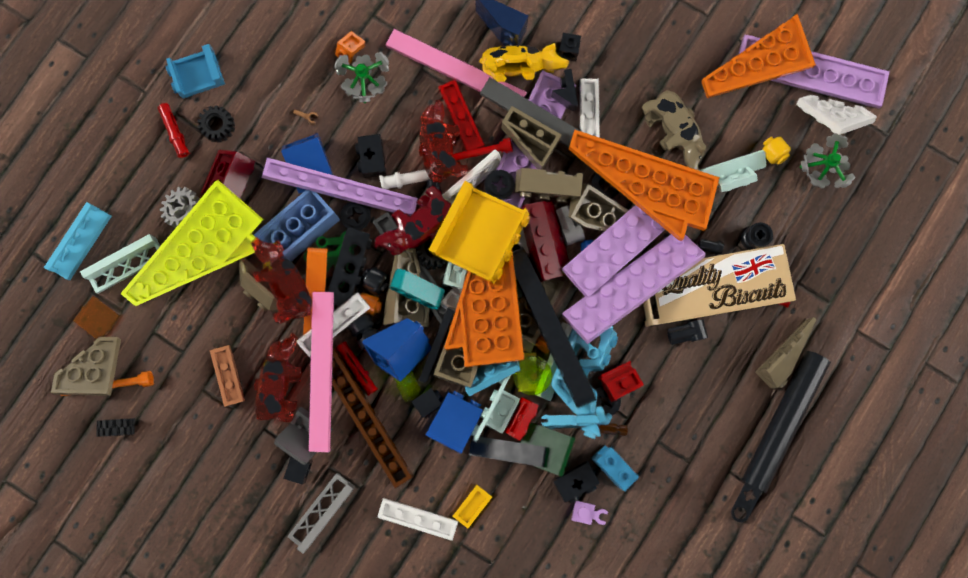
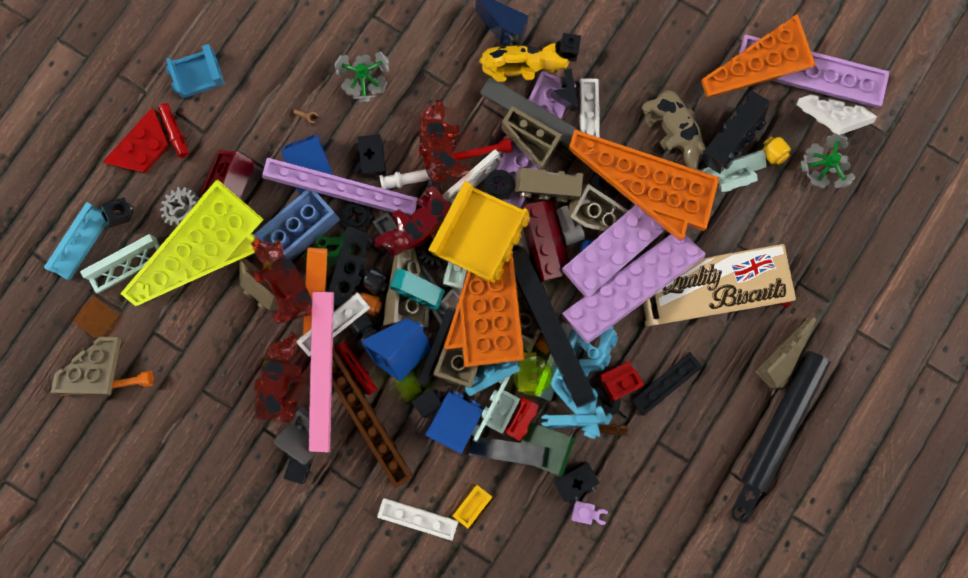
(113, 219): none -> black brick
(115, 427): black tyre -> none
(140, 146): none -> red wing
(208, 116): black tyre -> none
(227, 375): nougat plate -> none
(323, 519): light grey fence -> none
(349, 45): orange bracket -> none
(441, 62): bright pink tile -> none
(461, 115): red tile -> none
(614, 467): dark azure panel -> none
(666, 383): none -> black tile
(691, 332): black piece -> none
(711, 246): black pin -> none
(736, 133): none -> black wedge
(757, 236): black wheel -> none

